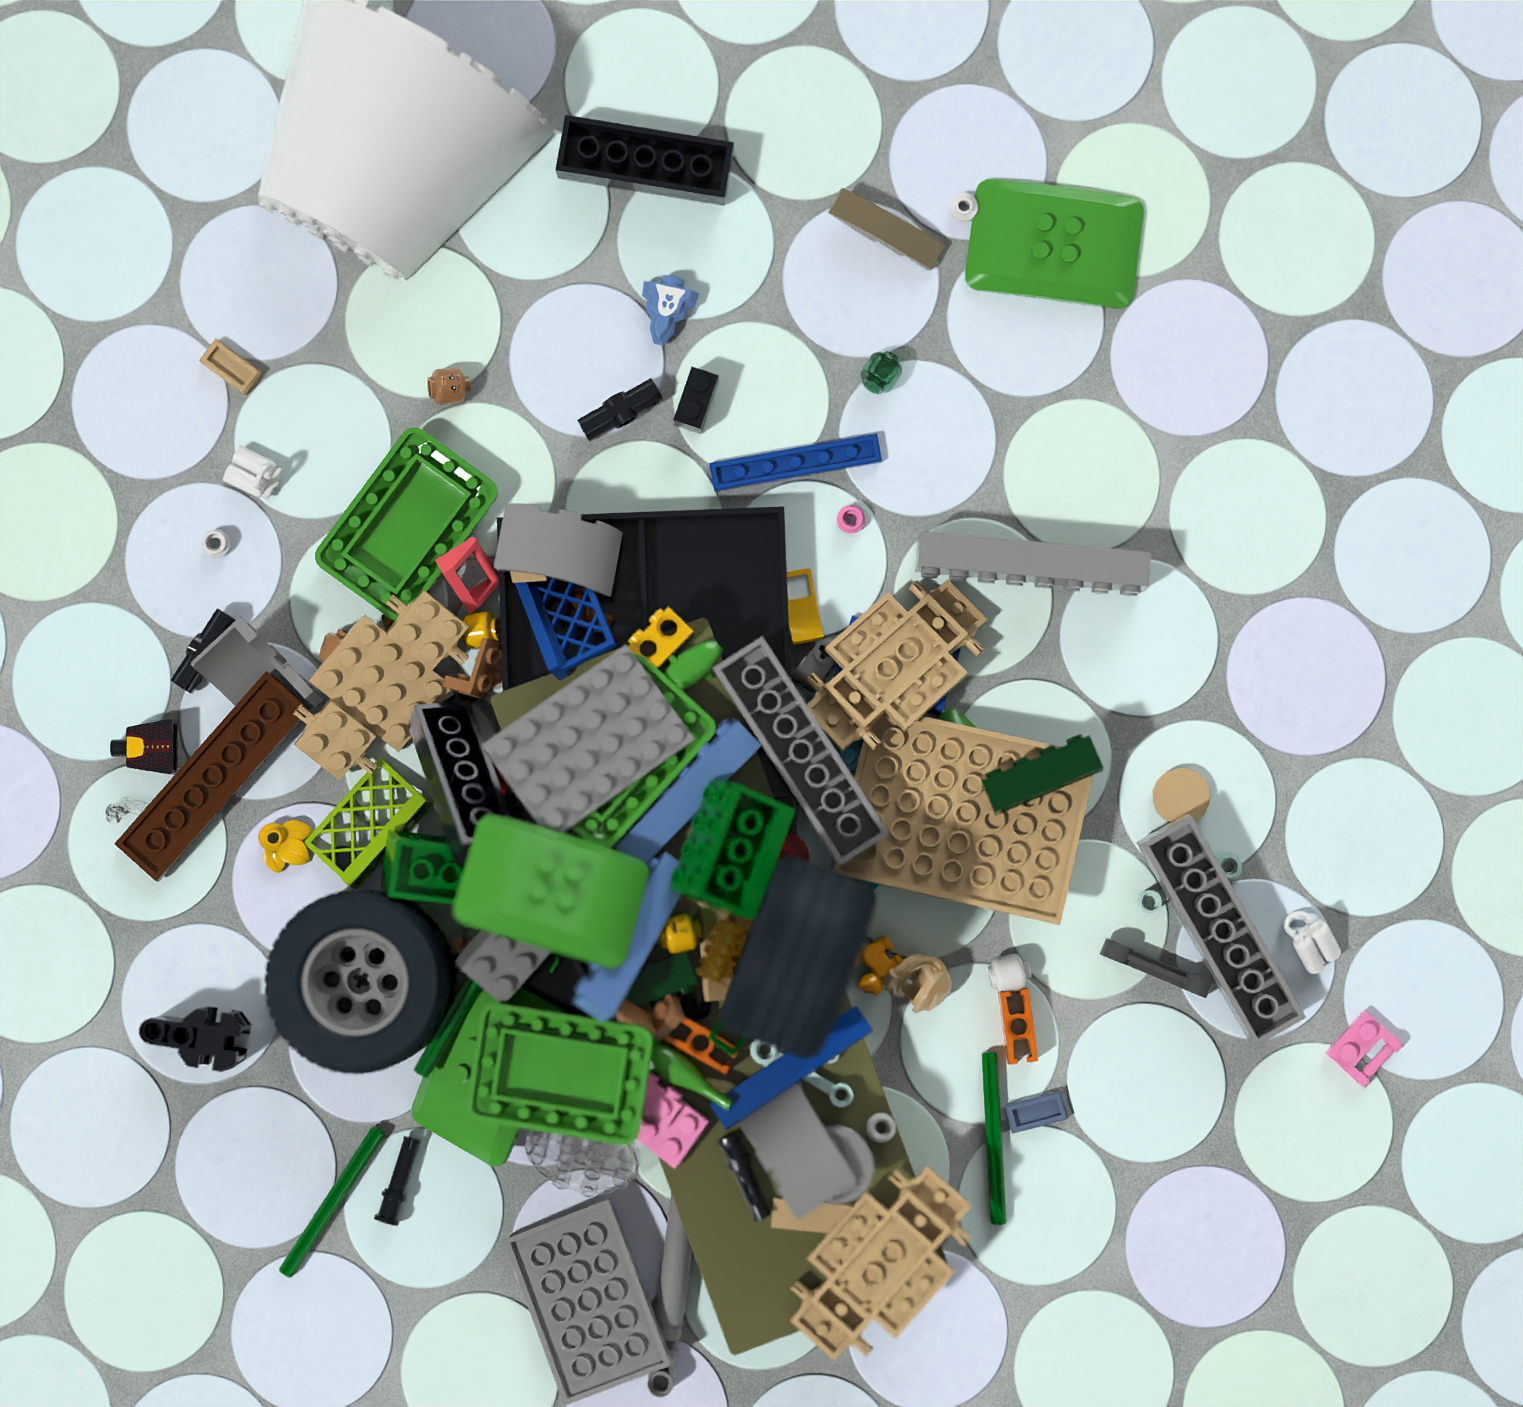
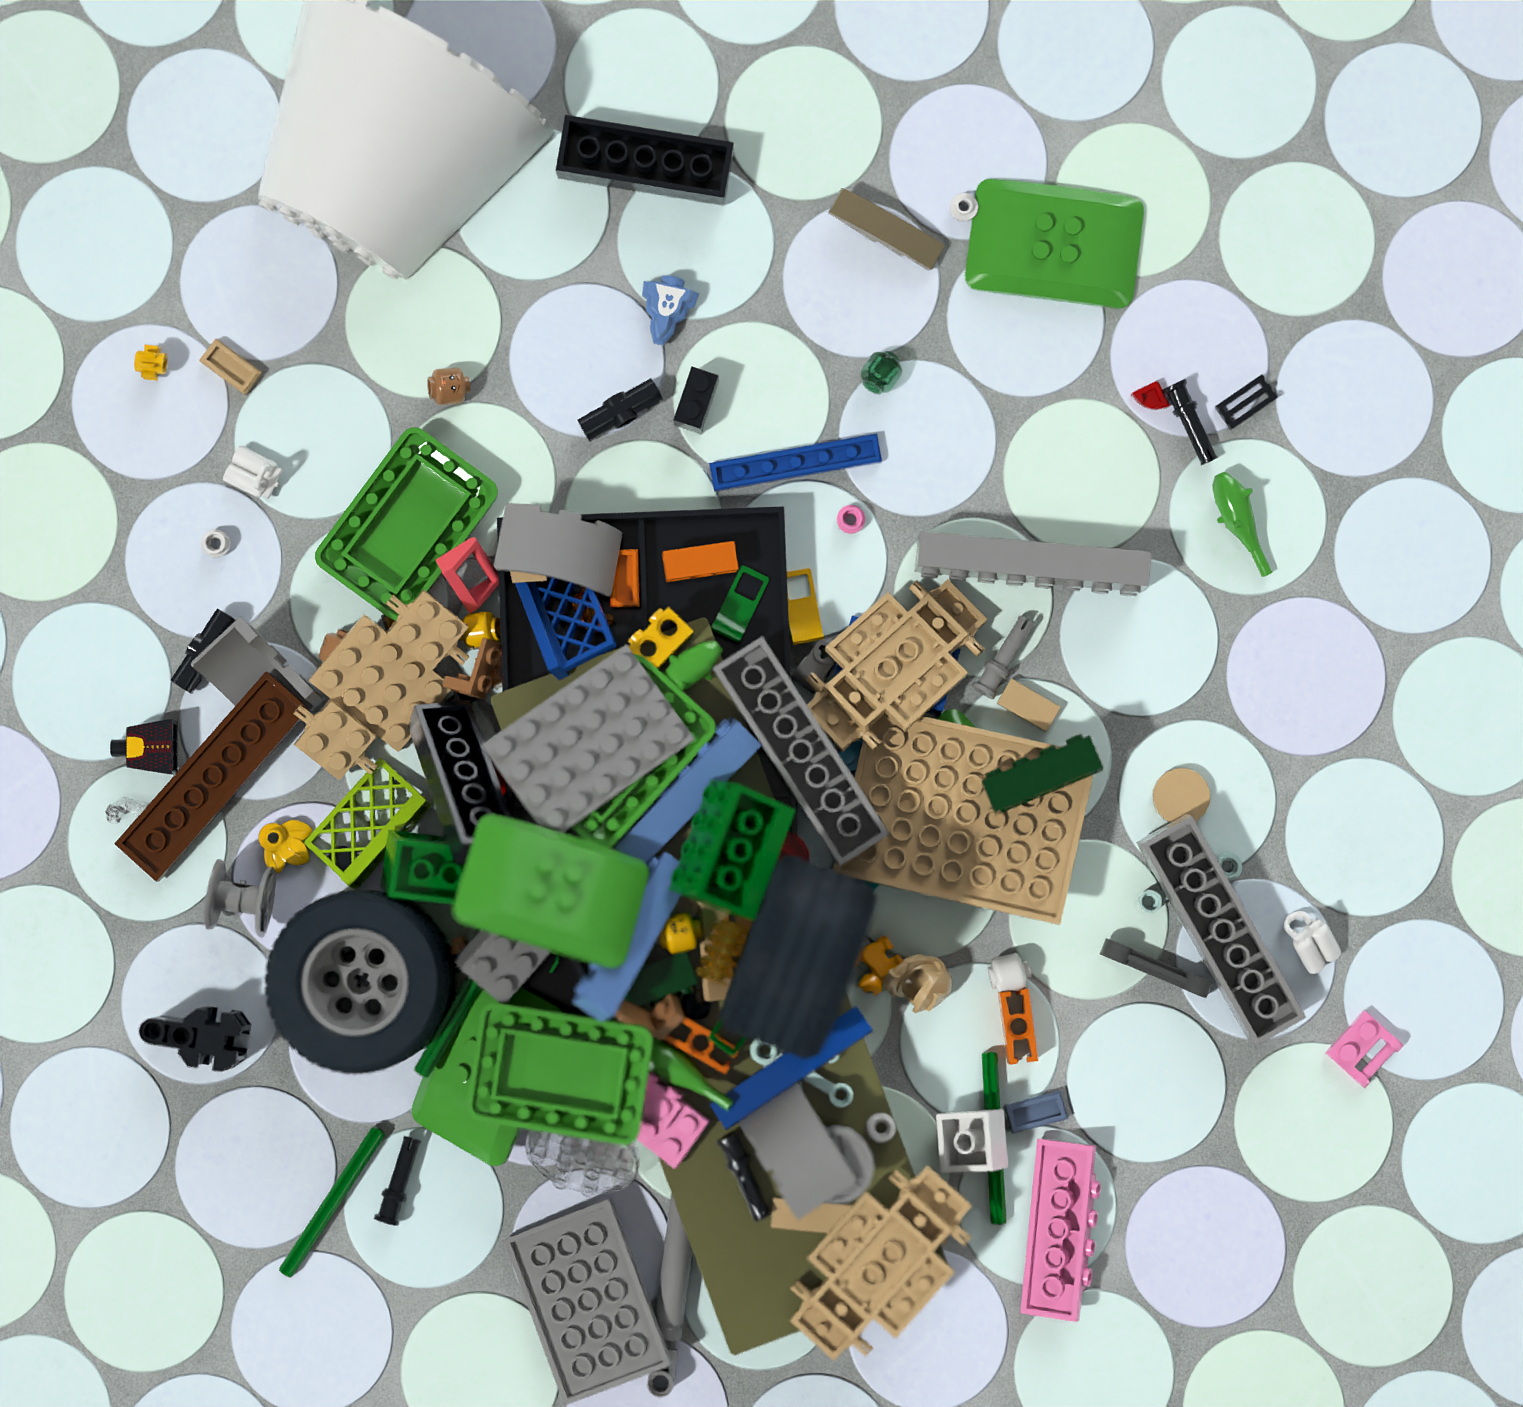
(150, 362): none -> yellow gear
(239, 898): none -> light grey piece
(626, 580): none -> orange tile
(700, 561): none -> orange piece
(736, 609): none -> green piece
(972, 1141): none -> white brick
(997, 669): none -> light grey pin
(1028, 705): none -> tan tile
(1060, 1230): none -> bright pink plate
(1151, 397): none -> red tile
(1185, 409): none -> black pin
(1238, 516): none -> bright green piece
(1266, 388): none -> black tile

